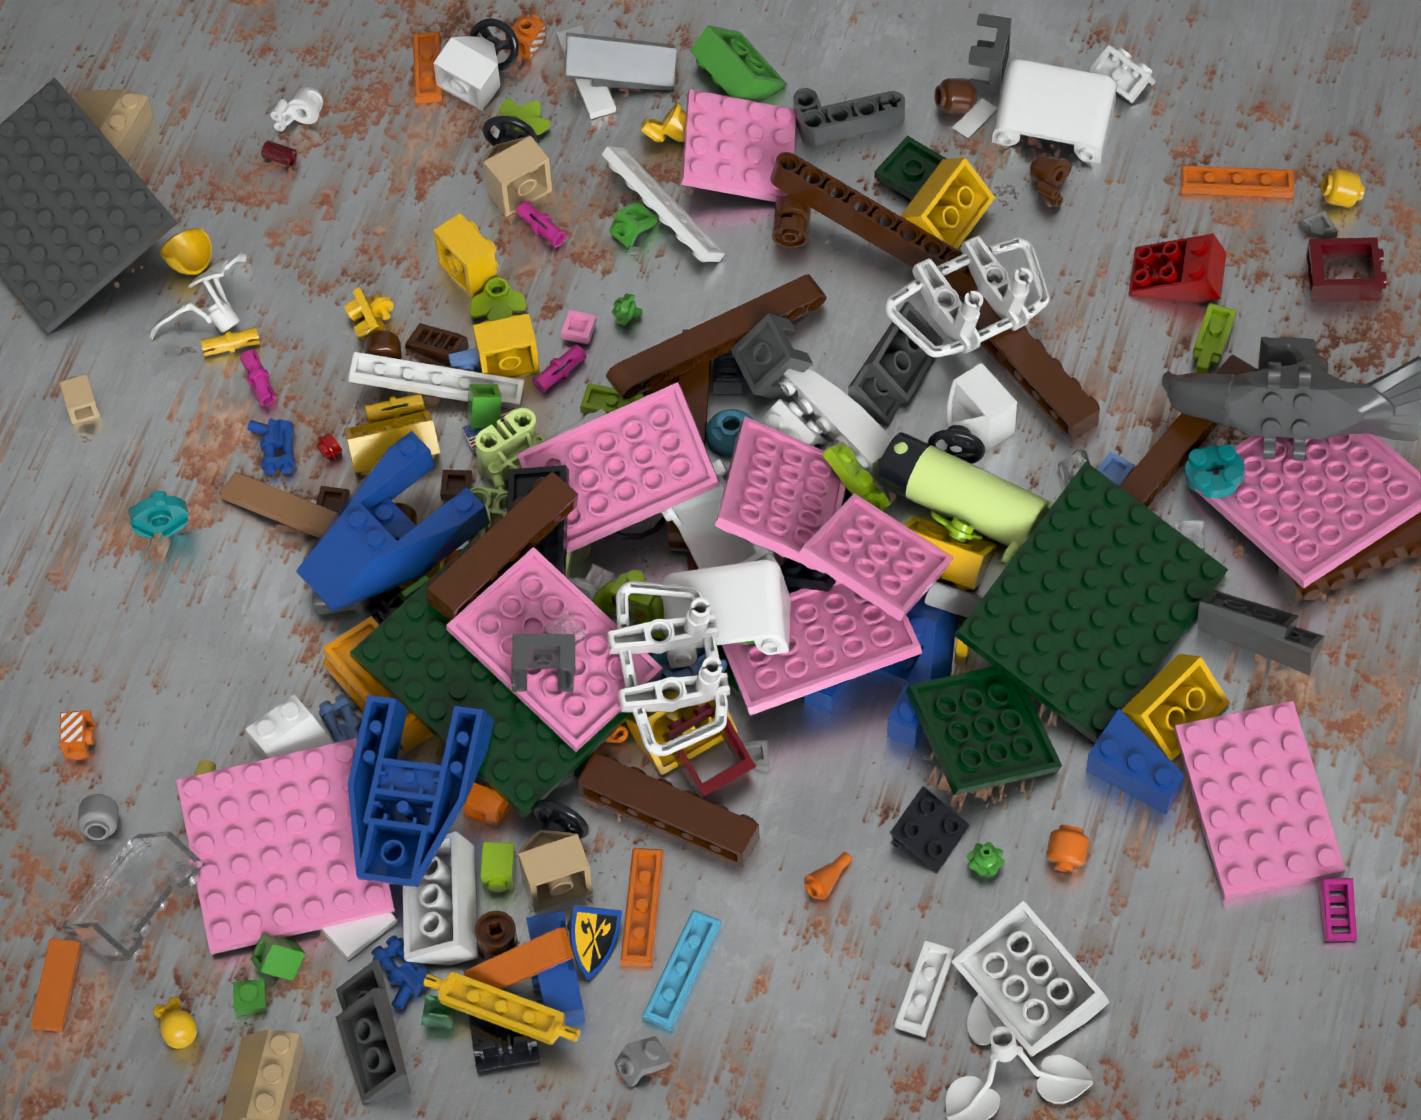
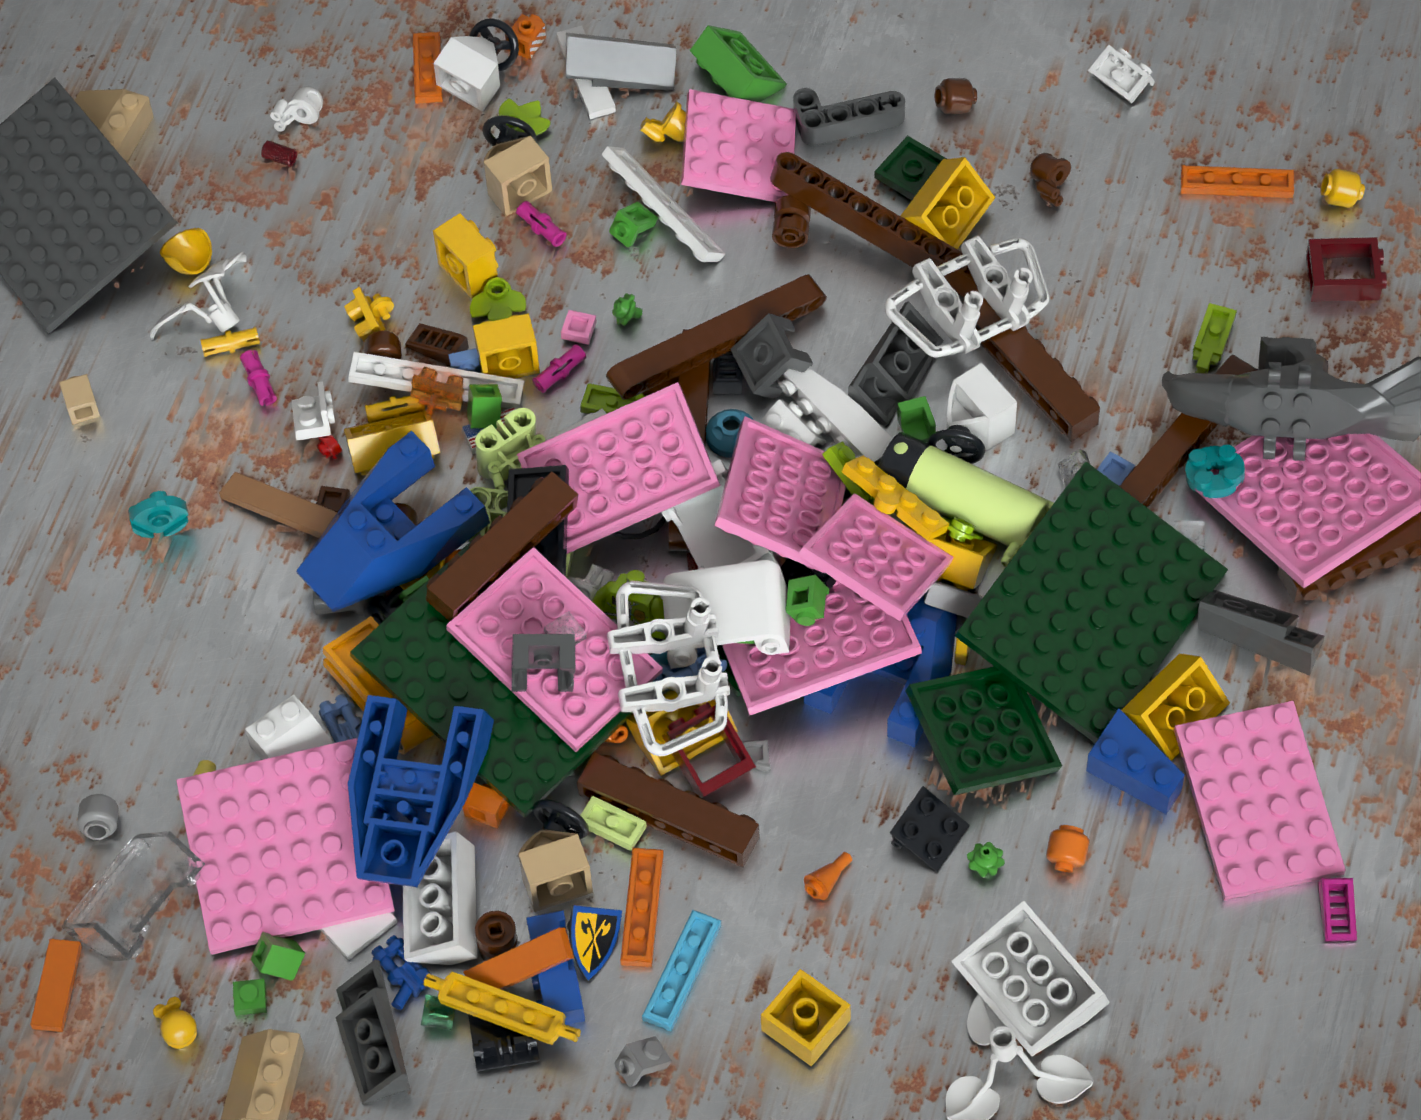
(76, 733): orange brick -> none
(276, 436): blue piece -> none
(313, 414): none -> white bracket
(435, 393): none -> clear orange hips
(454, 482): reddish brown plate -> none
(498, 866): lime brick -> none
(613, 823): none -> yellowish green plate
(805, 1017): none -> yellow brick
(806, 599): none -> bright green brick
(892, 496): none -> yellow hinge
(916, 418): none -> bright green panel
(925, 989): white plate -> none
(974, 118): white sticker -> none
(992, 54): dark grey panel -> none
(1056, 106): white windscreen -> none
(1179, 270): red slope -> none
(1319, 225): light grey tile -> none

